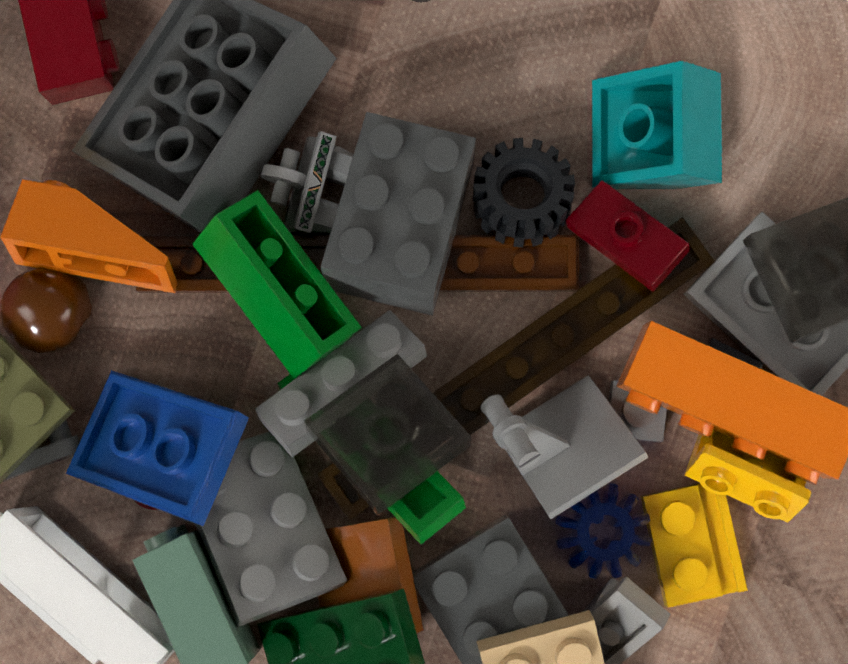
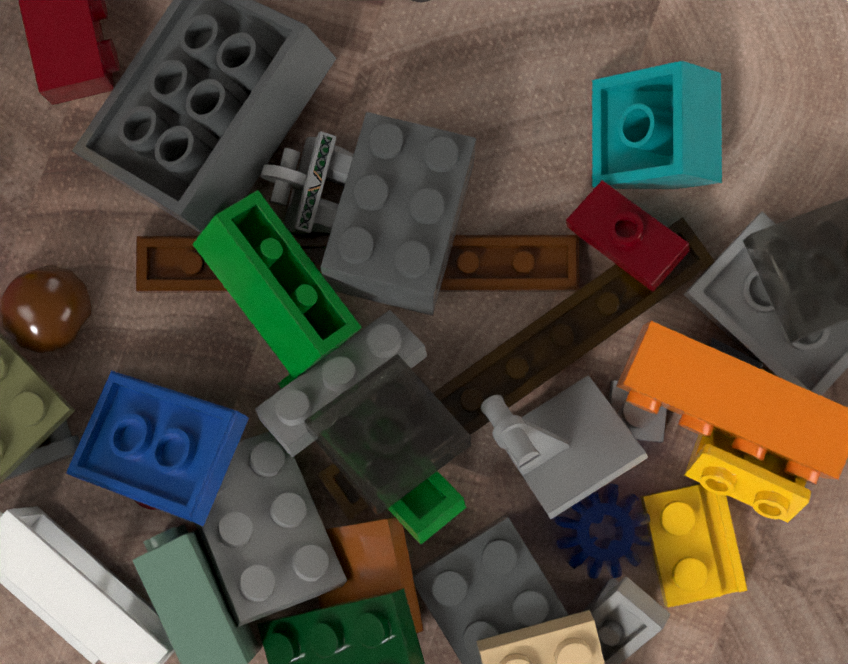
(73, 235): orange slope -> none
(529, 163): black tyre -> none

